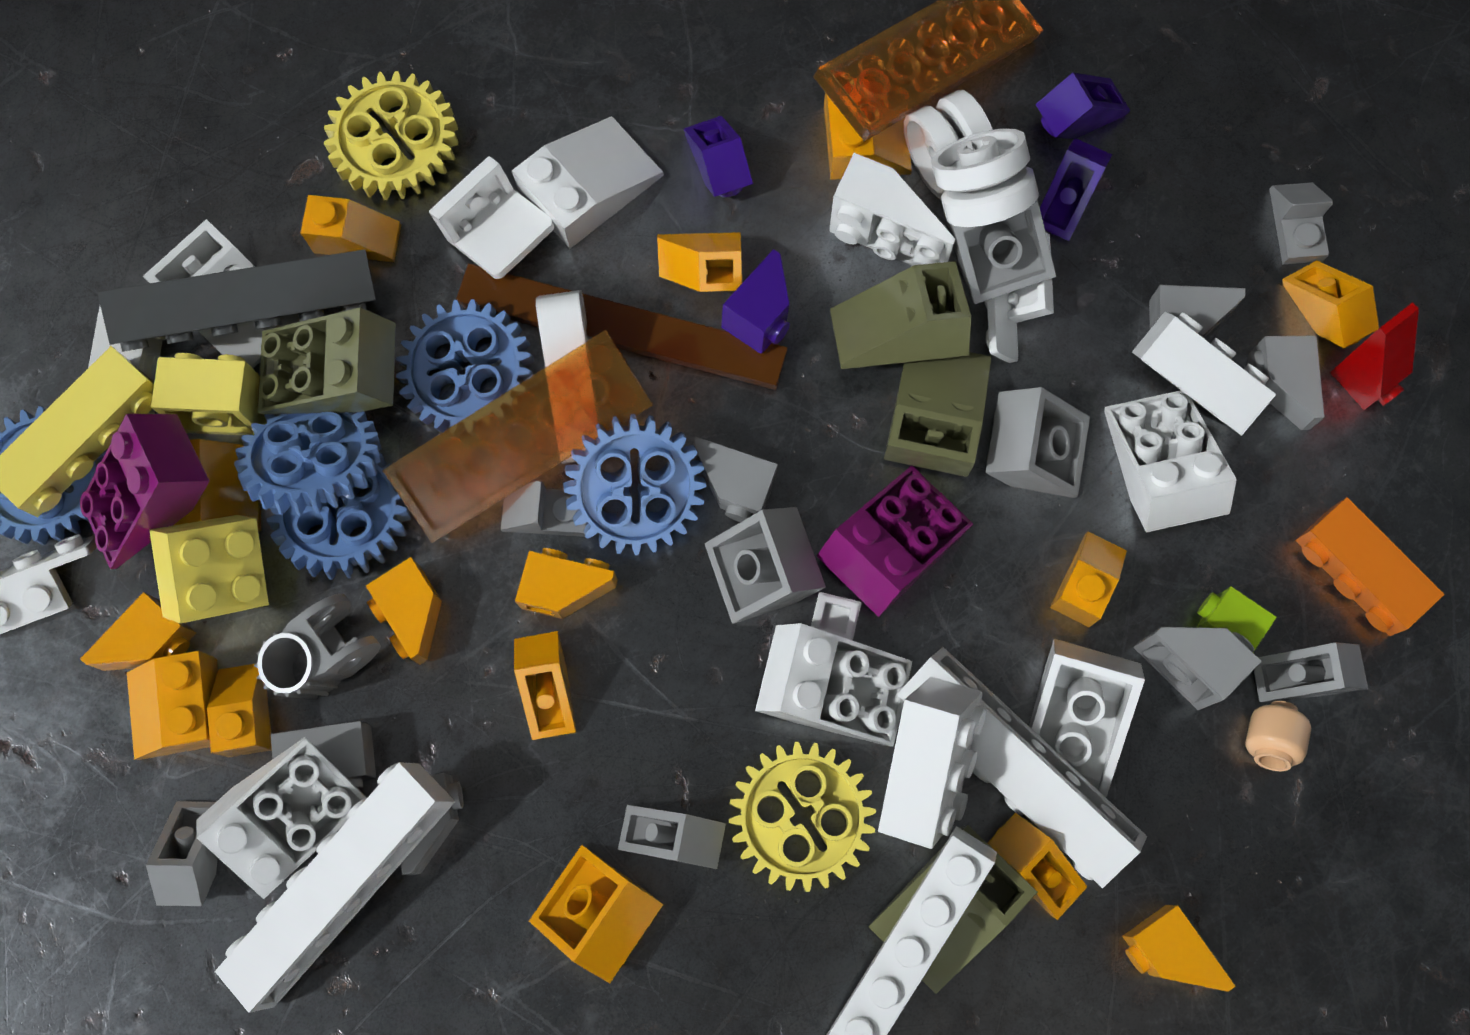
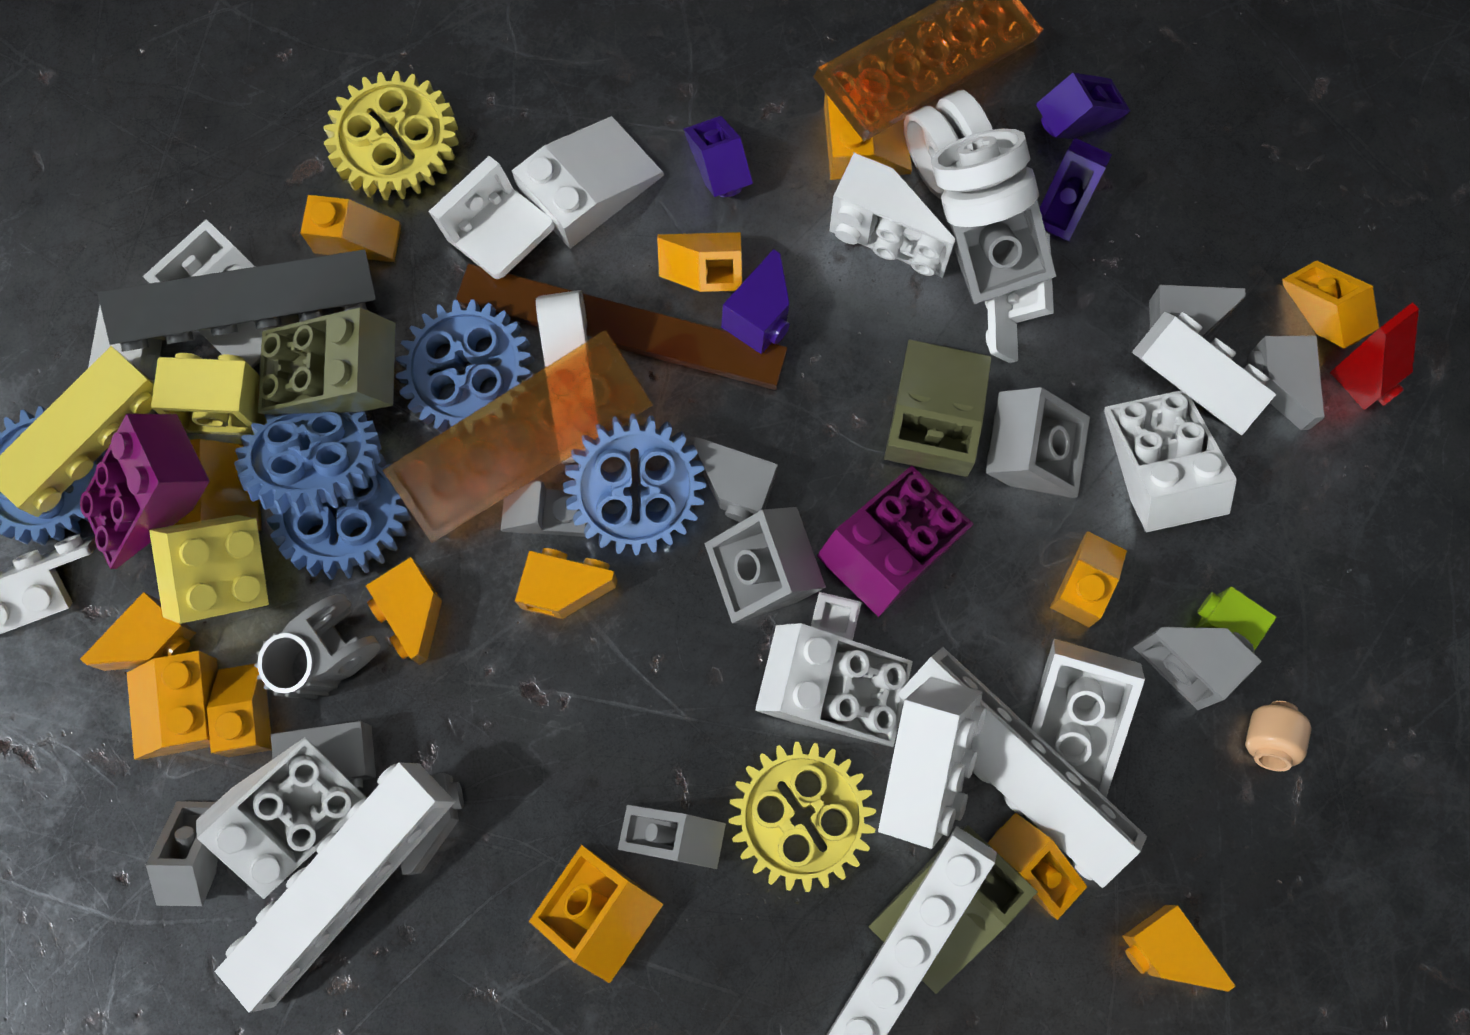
(544, 685): light orange slope -> none
(905, 319): olive slope -> none
(1300, 222): light grey slope -> none
(1310, 672): light grey slope -> none
(1369, 568): orange brick -> none

